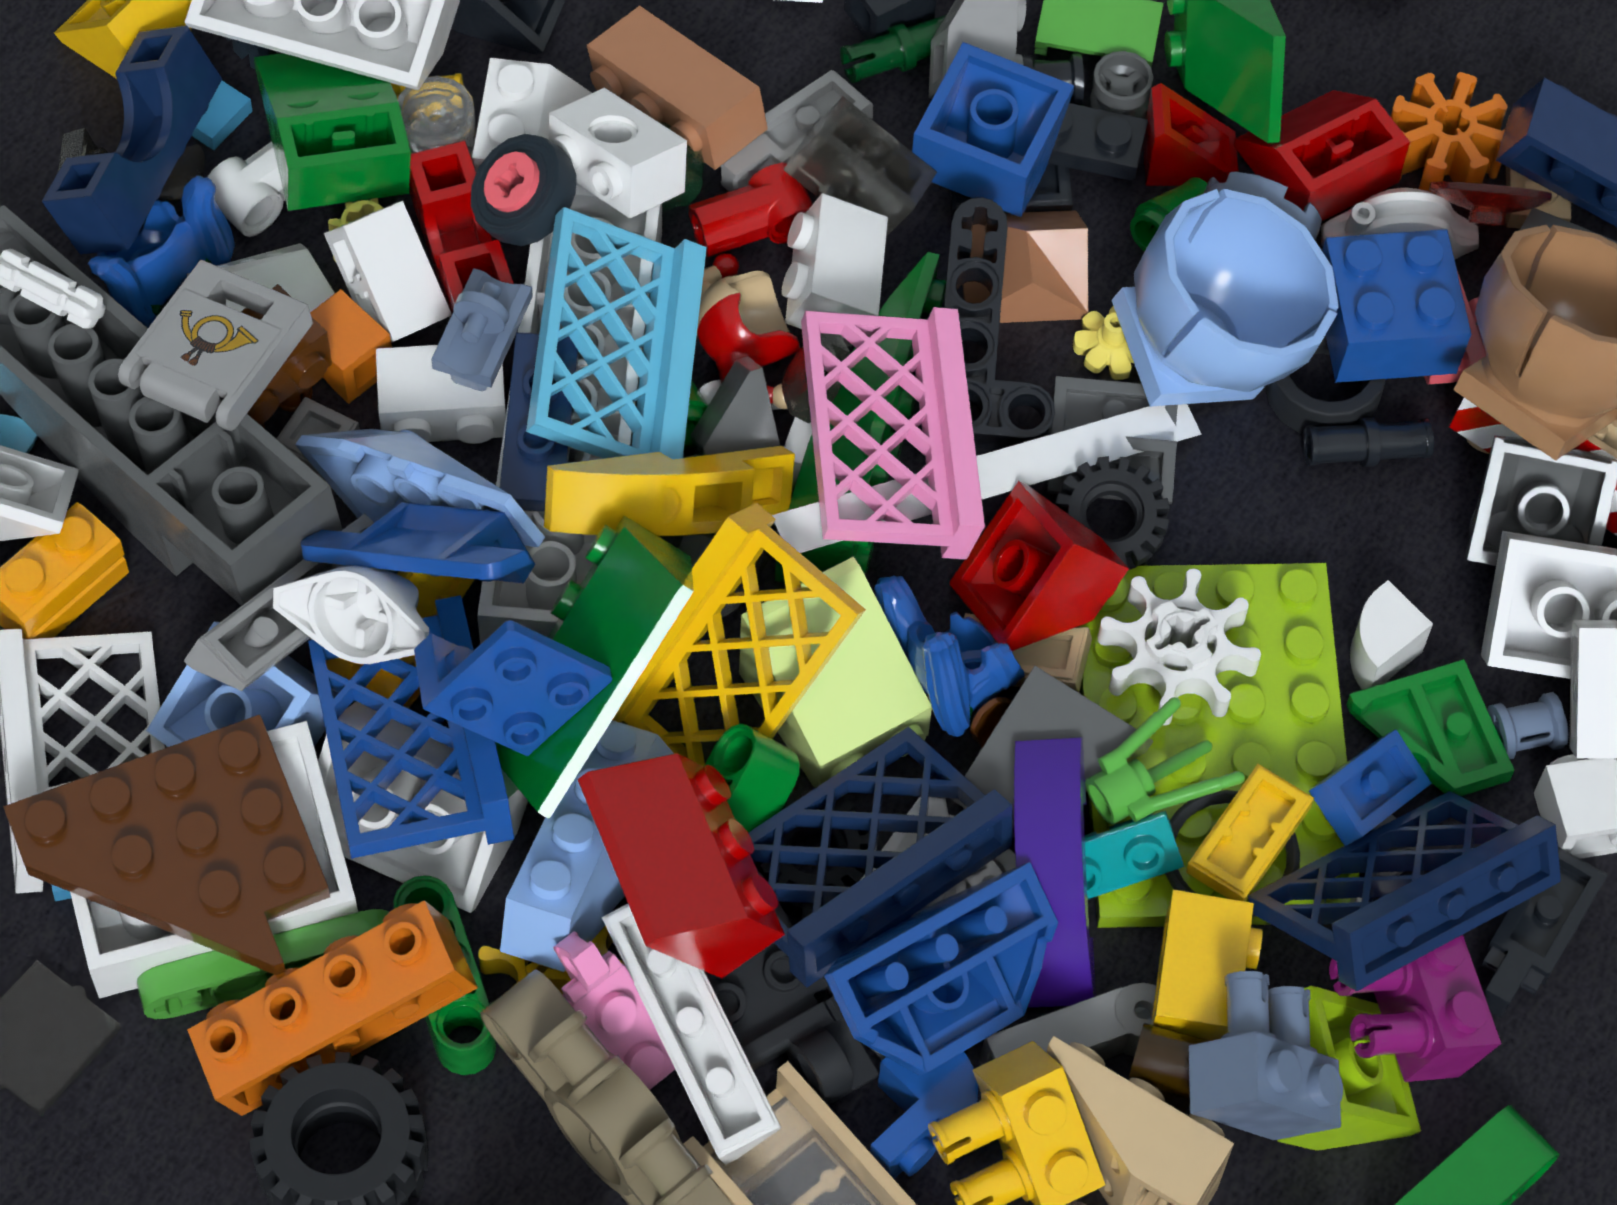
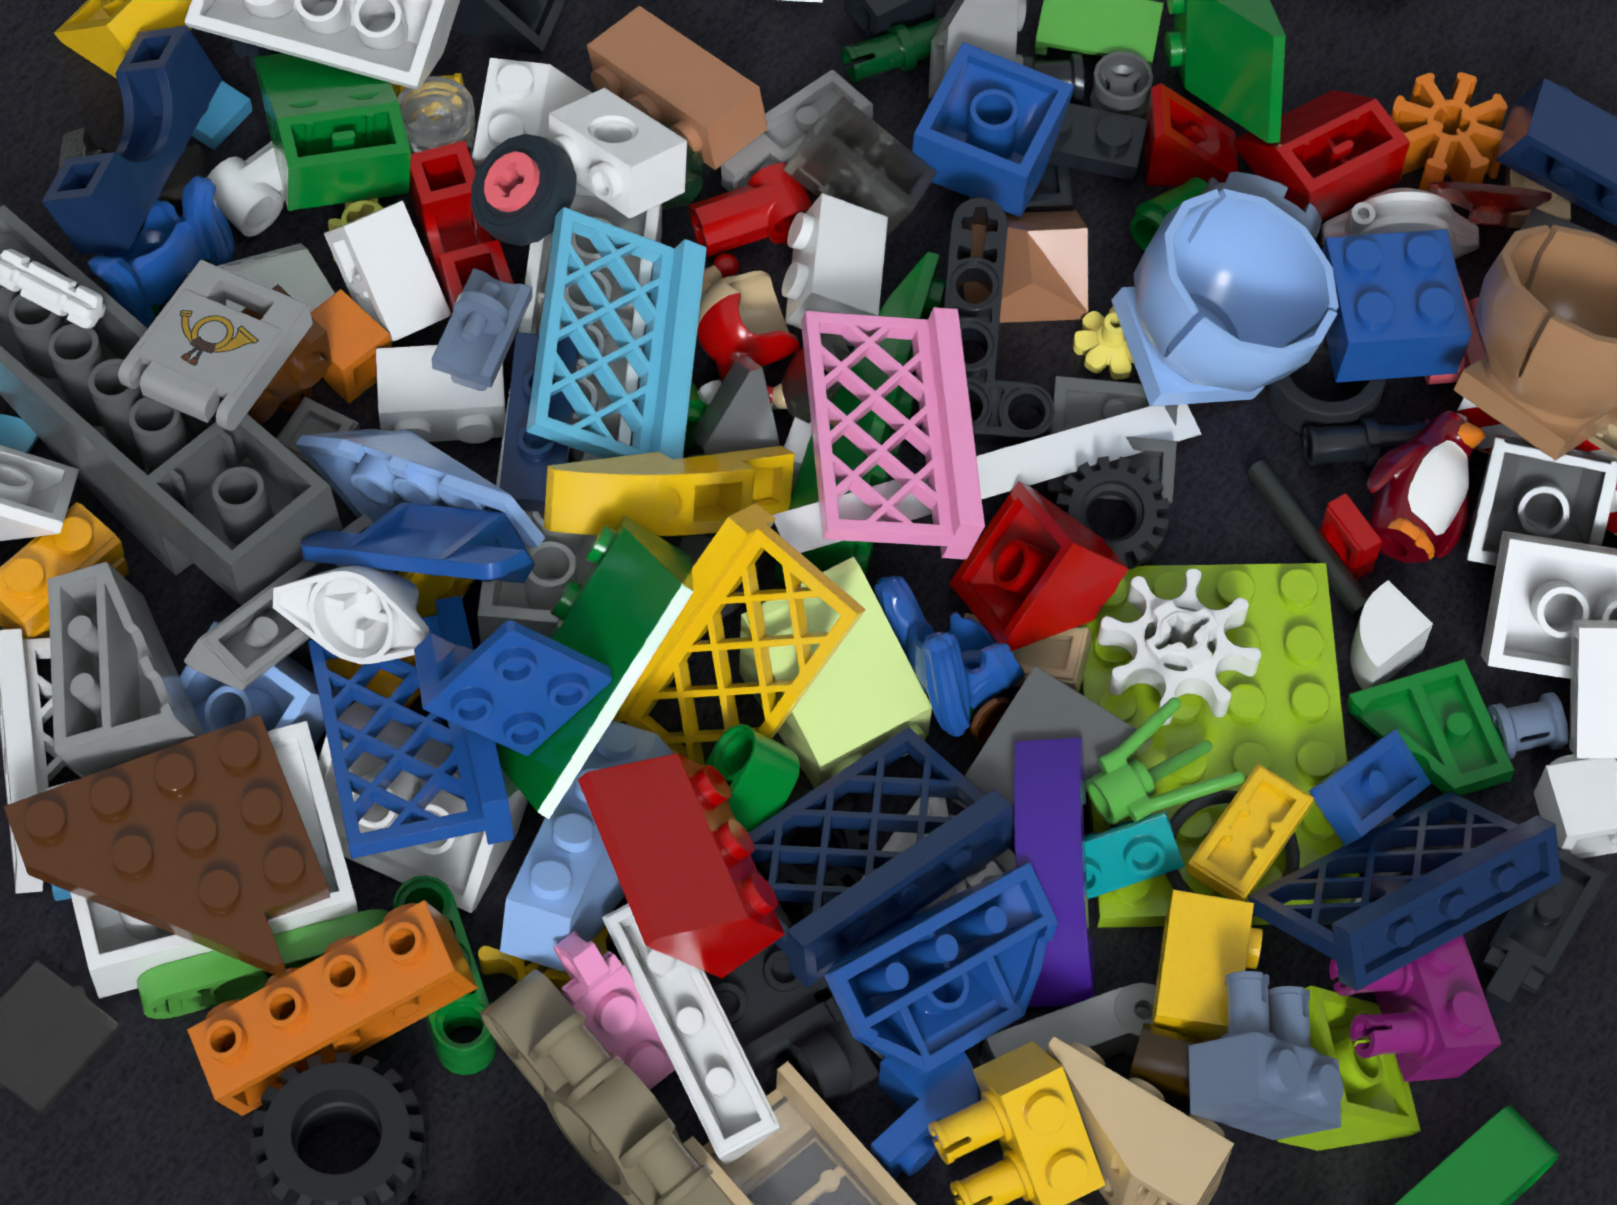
(111, 674): none -> light grey wedge
(1308, 536): none -> pearl dark grey bar
(1351, 536): none -> red tile
(1424, 490): none -> animal

